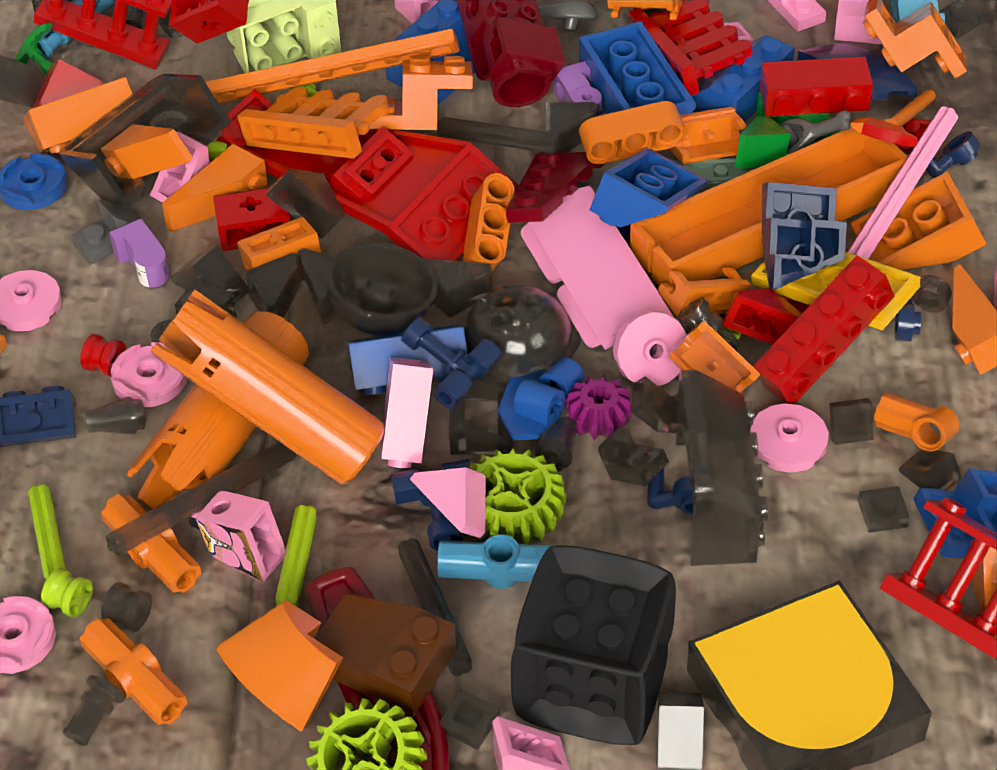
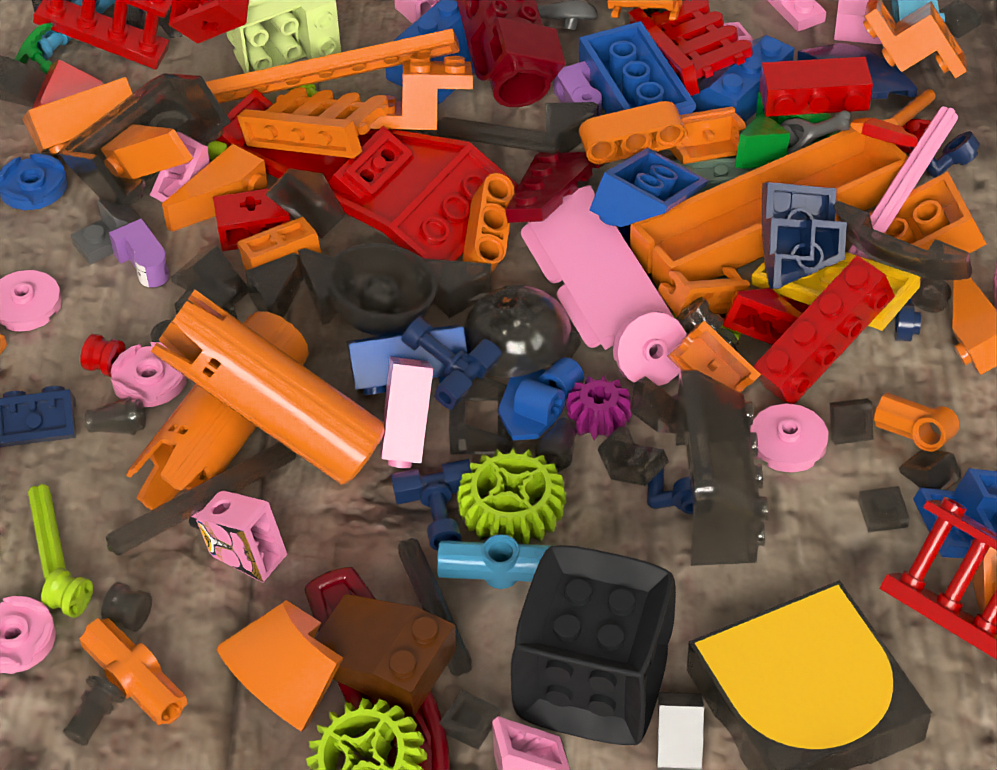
(160, 553): orange piece -> none
(296, 555): lime axle -> none
(458, 495): bright pink slope -> none
(937, 263): none -> clear smoke slope

